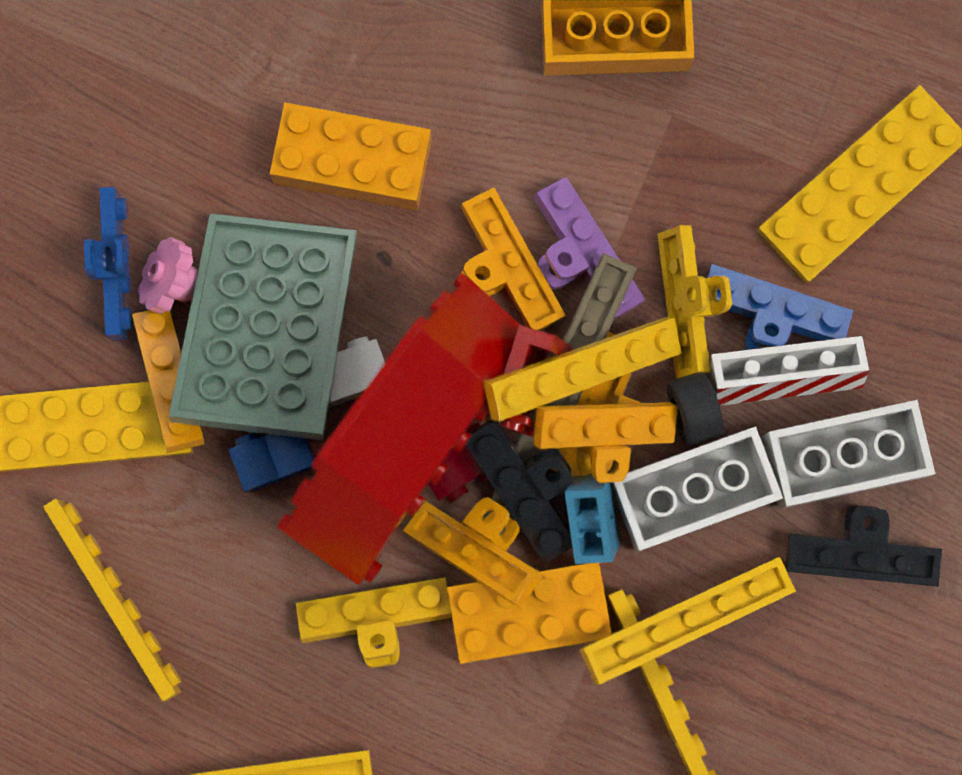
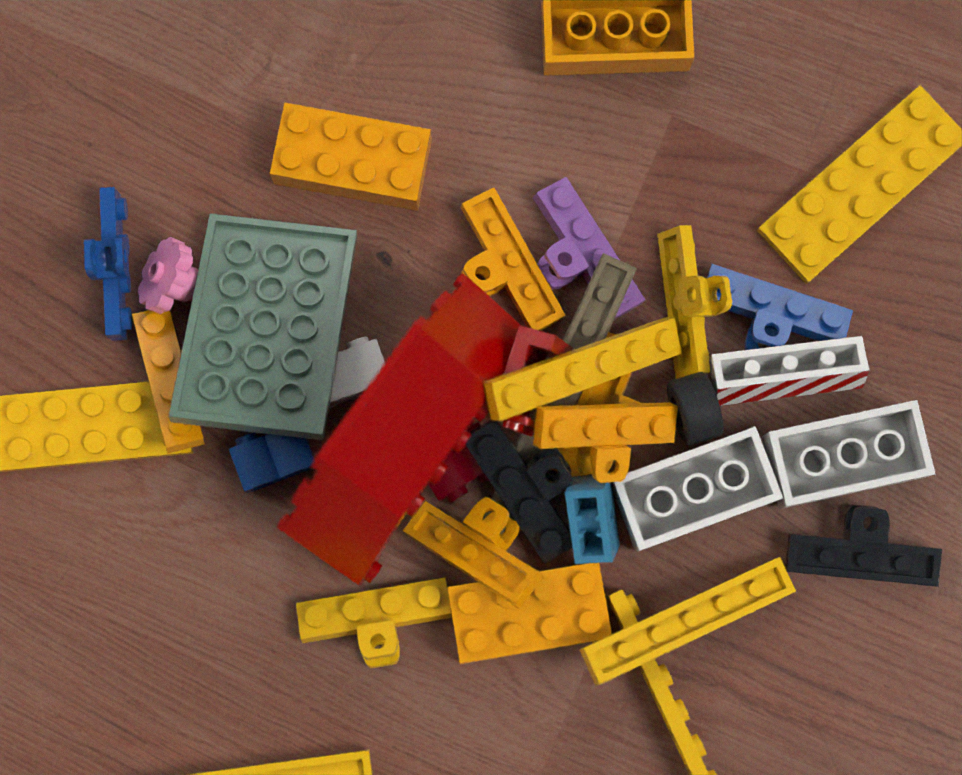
(122, 611): yellow plate -> none

